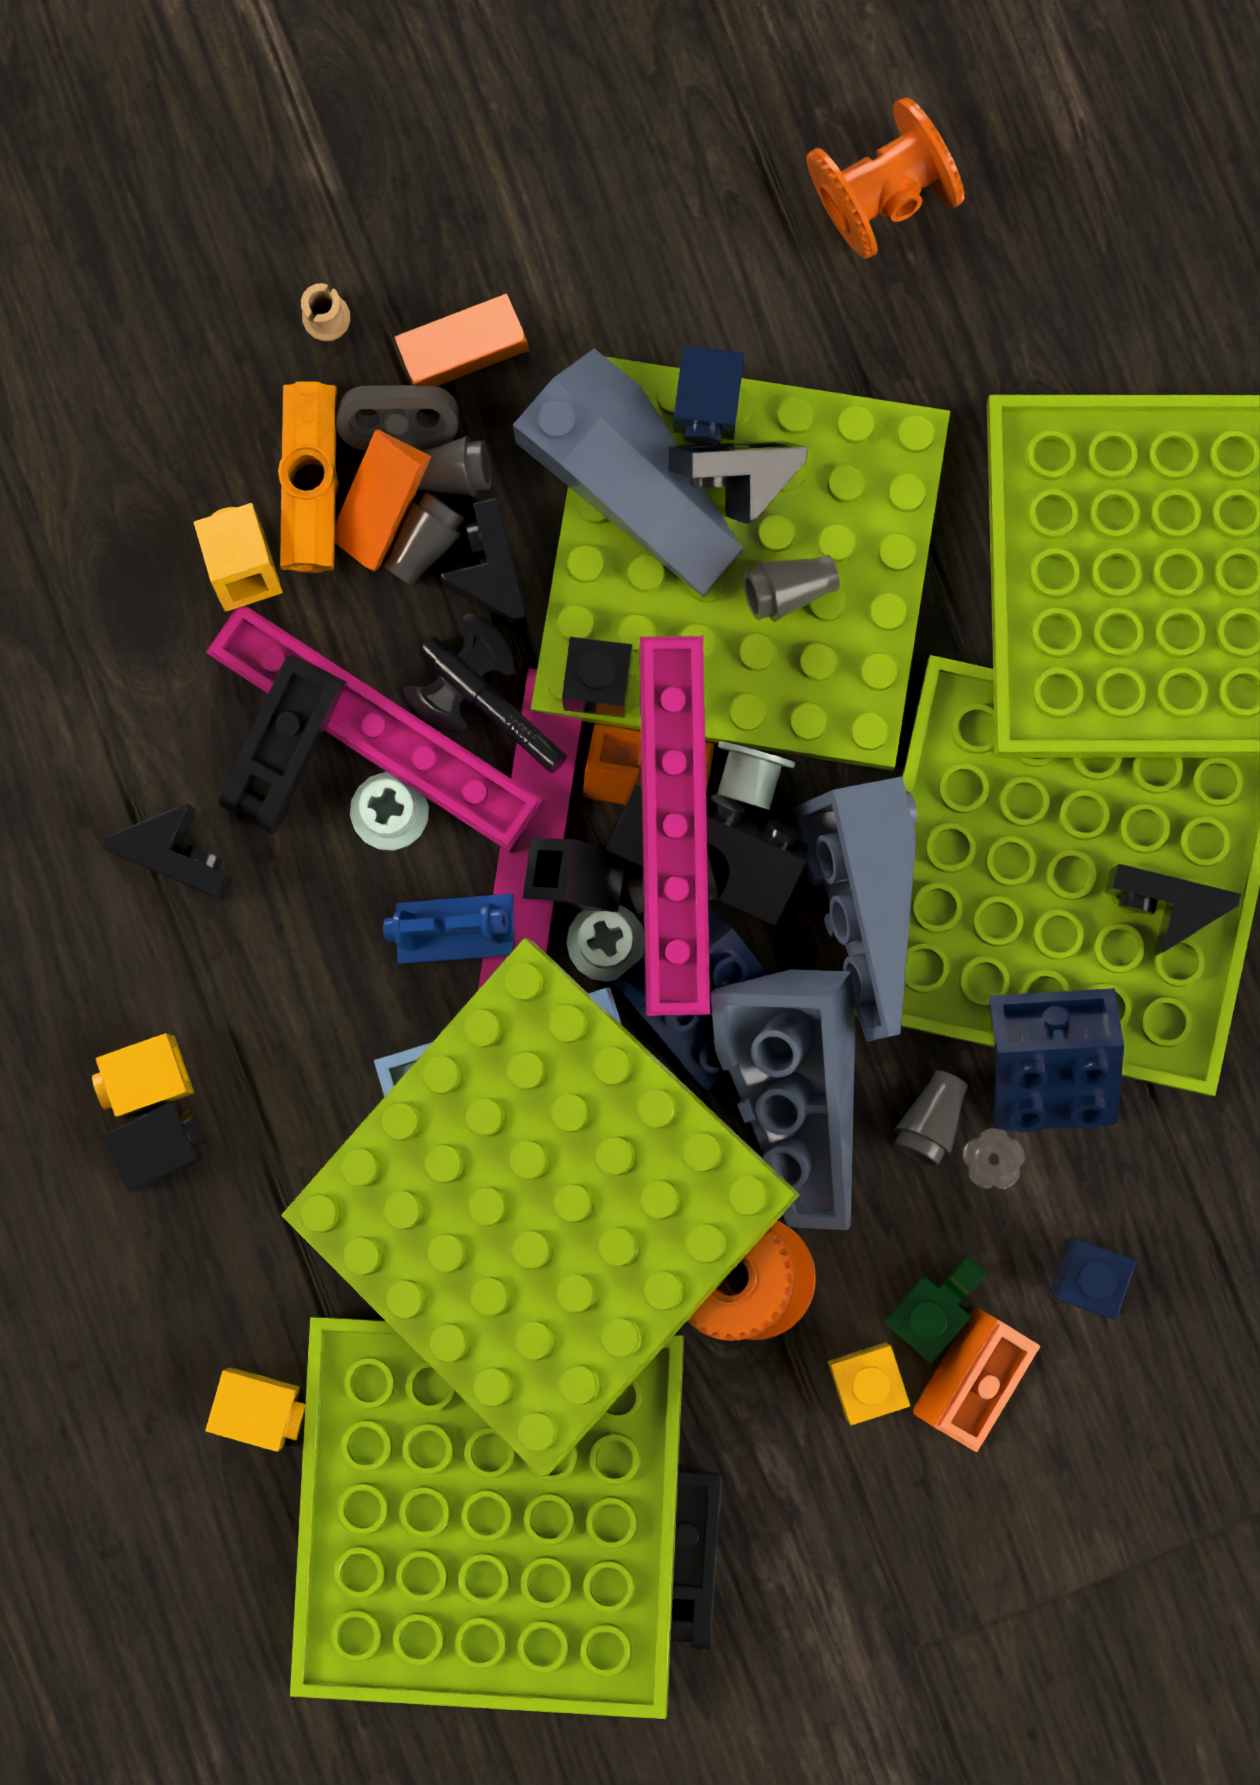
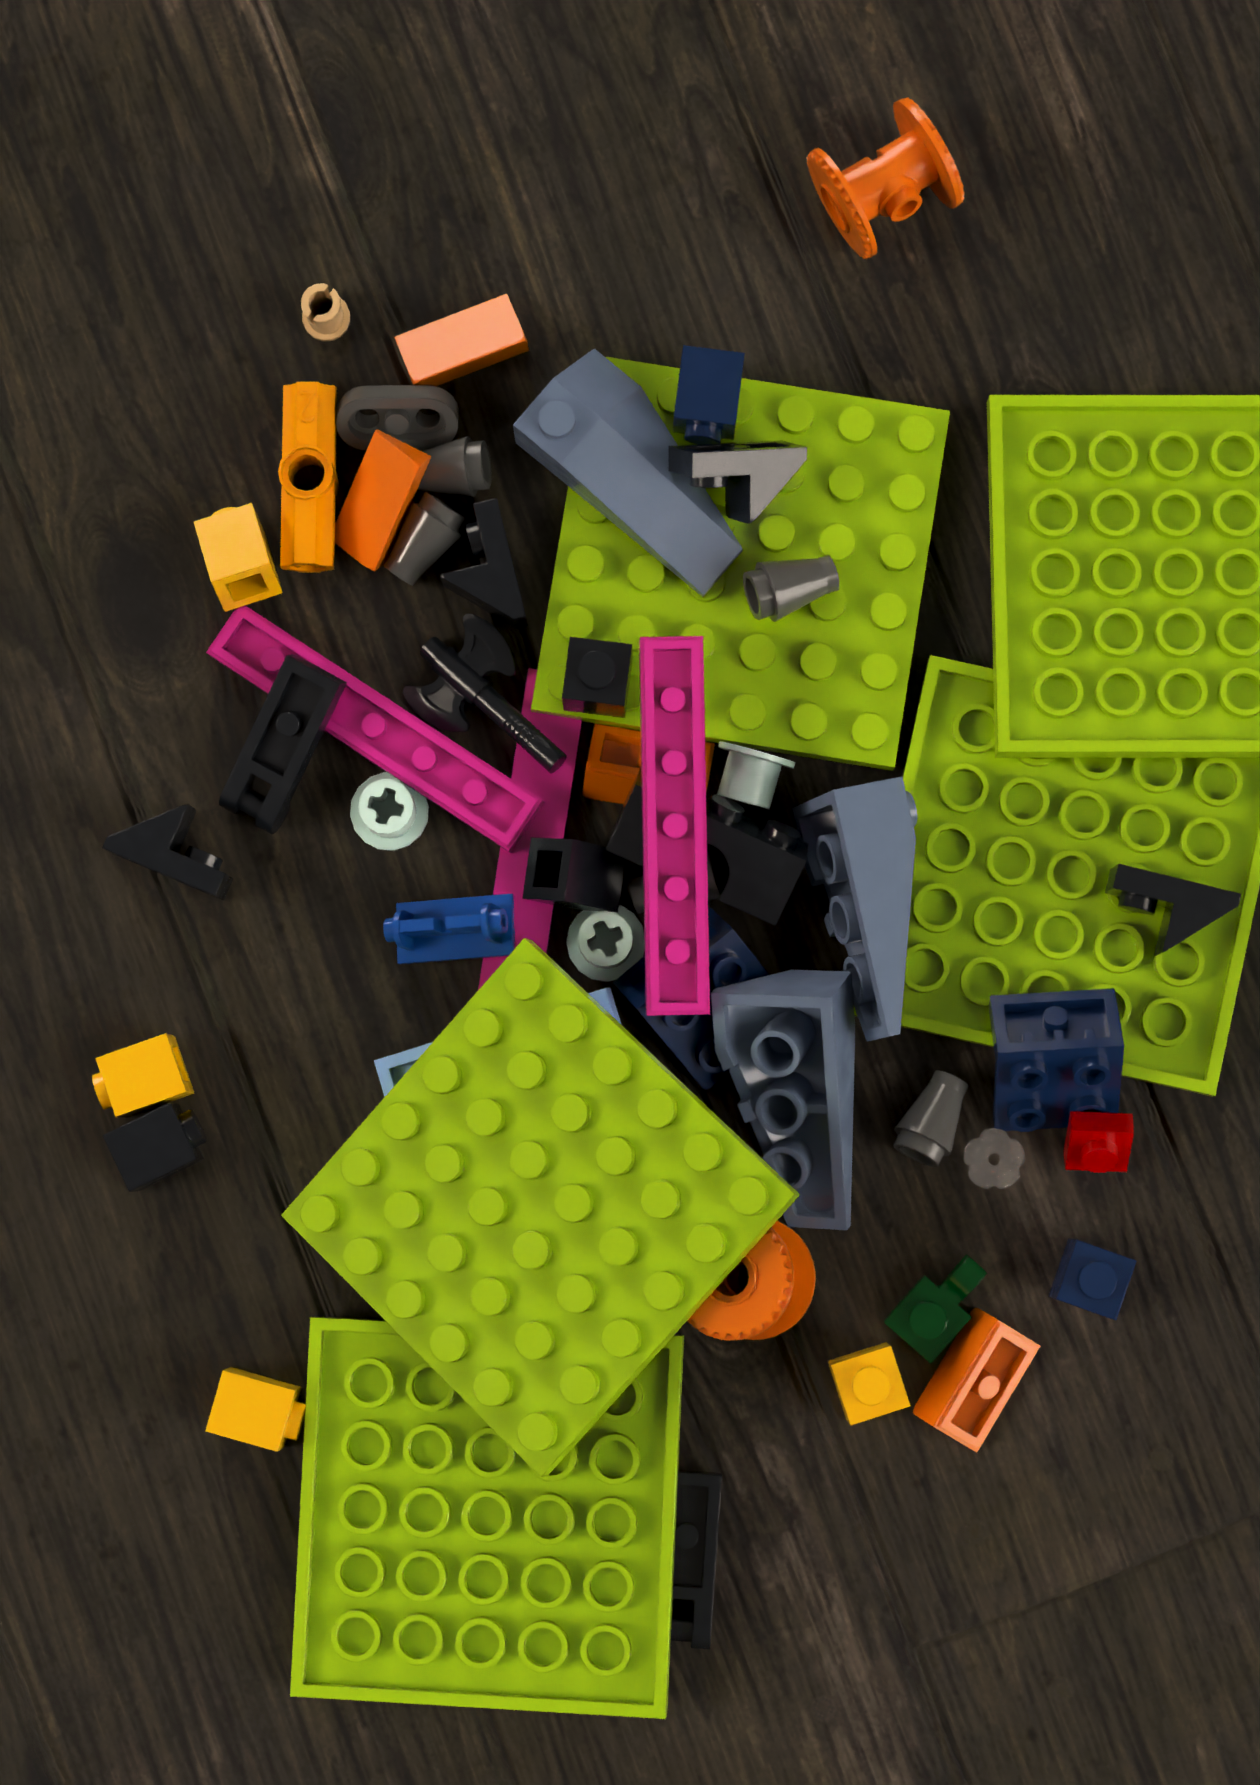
(1098, 1141): none -> red plate

